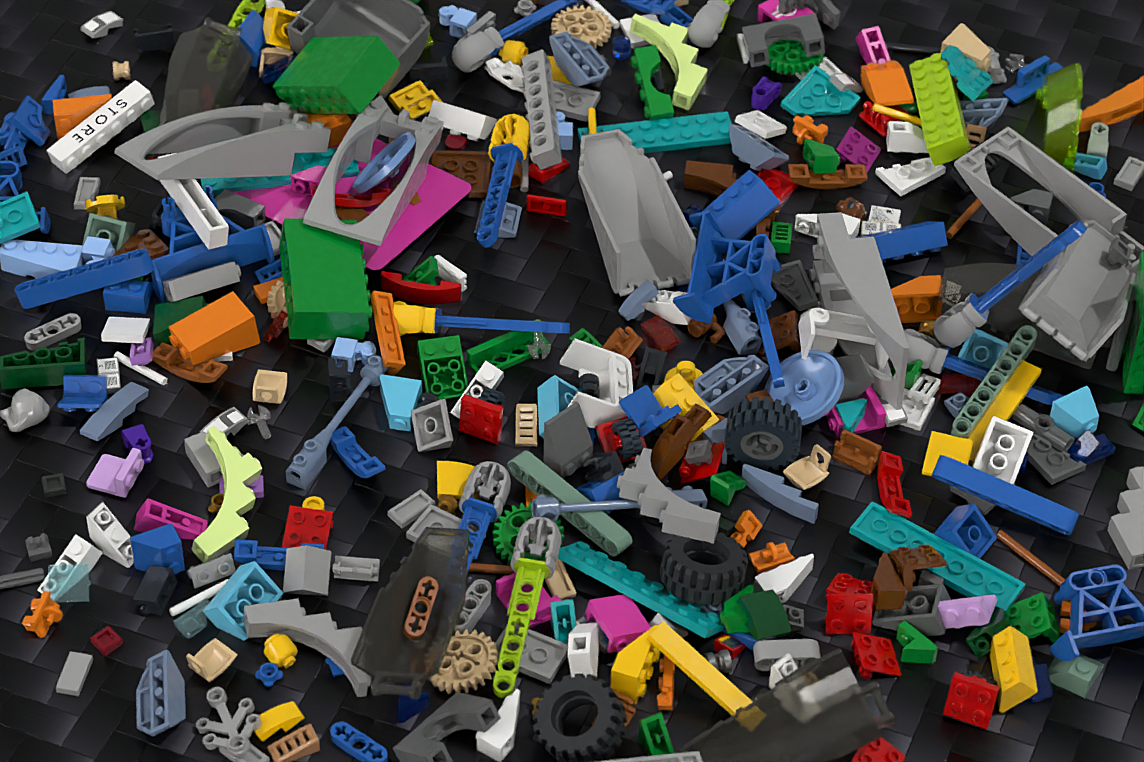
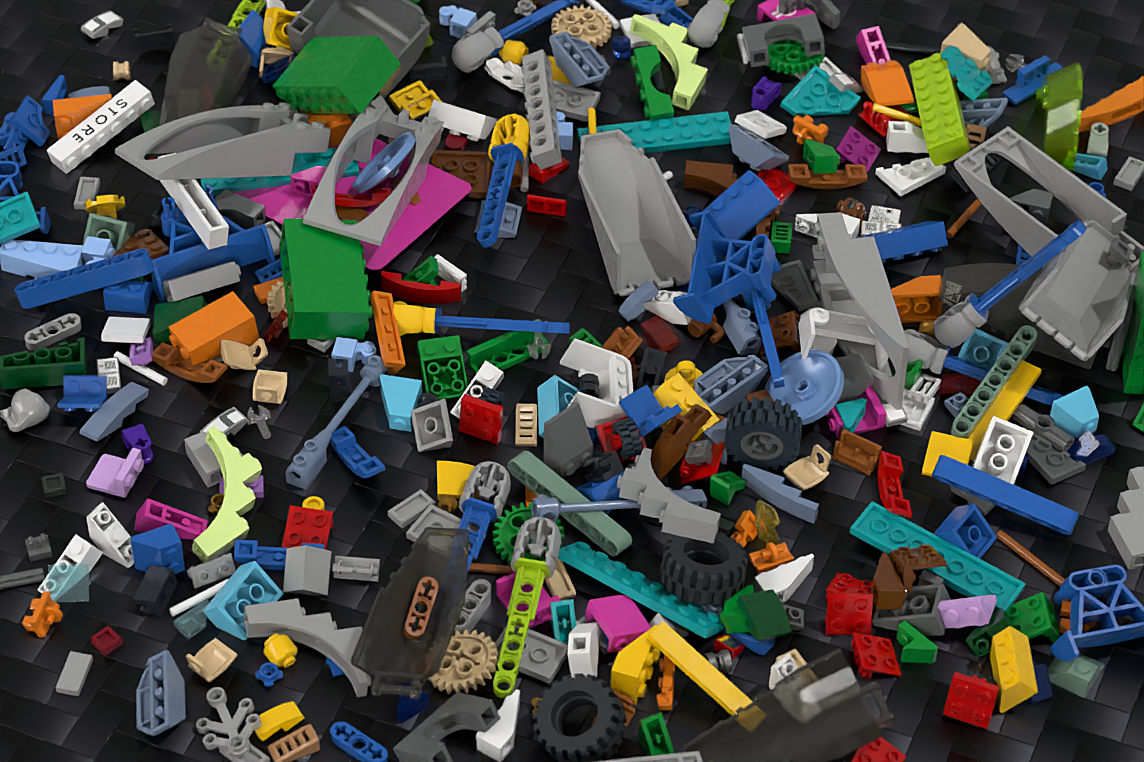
(240, 355): none -> tan piece
(766, 521): none -> clear yellow slope
(770, 651): light grey beam -> none

